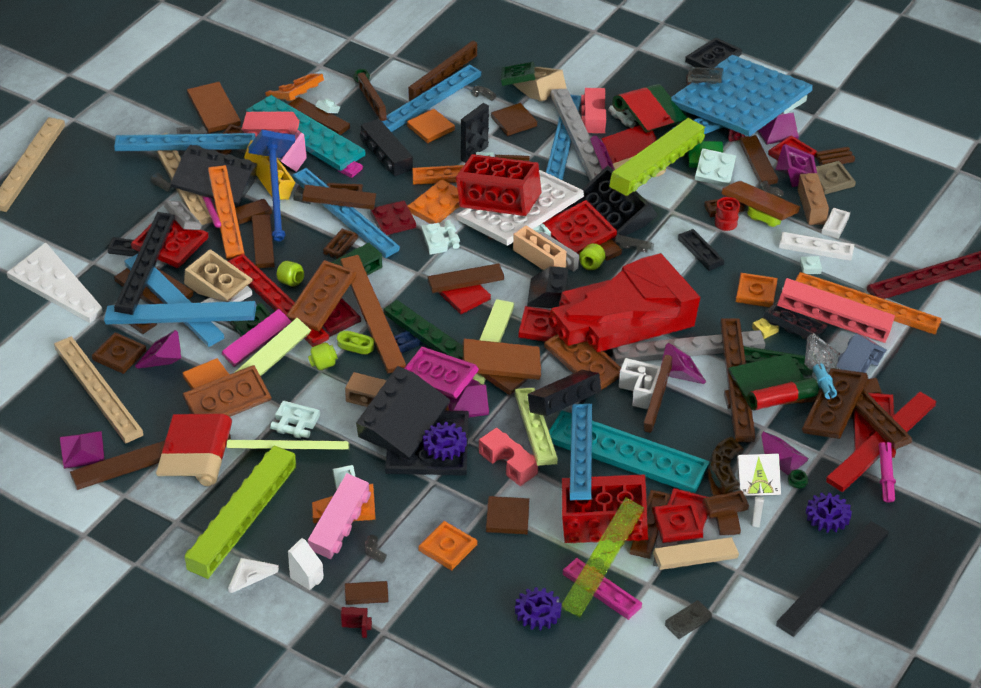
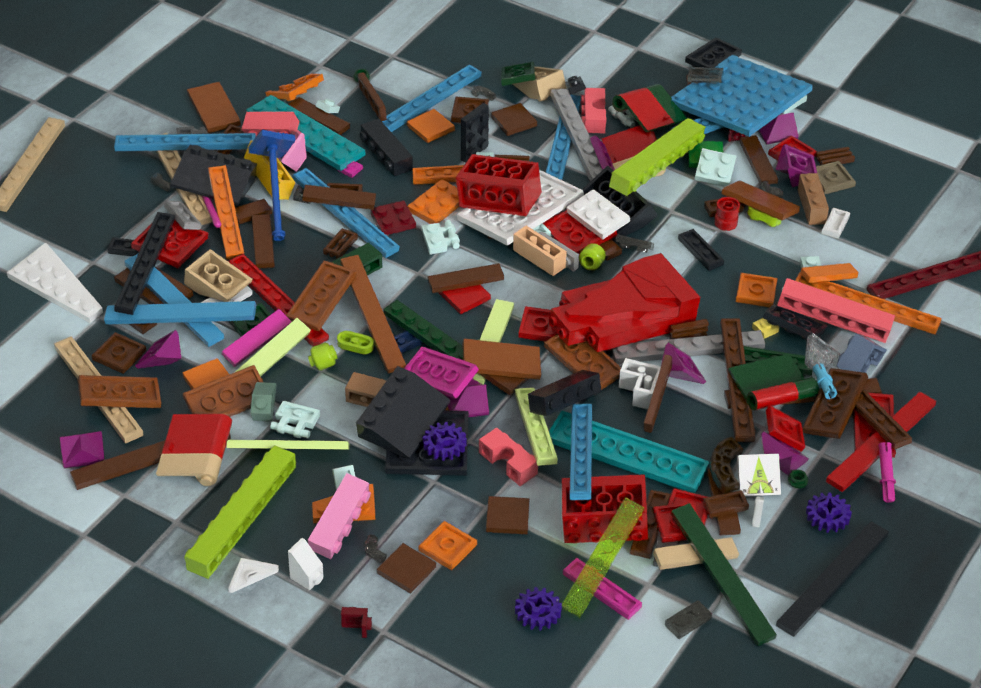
(119, 391): none -> dark orange tile
(263, 401): none -> sand green slope
(290, 273): lime head -> none
(341, 318): dark red tile -> none
(366, 592): reddish brown tile -> none
(406, 568): none -> reddish brown tile
(443, 70): reddish brown tile -> none
(465, 105): none -> reddish brown plate
(547, 287): black slope -> none
(575, 84): none -> black plate
(598, 214): none -> white plate
(689, 329): none -> reddish brown tile
(723, 575): none -> dark green tile
(785, 428): none -> red tile
(816, 246): white tile -> none
(829, 272): none -> orange tile

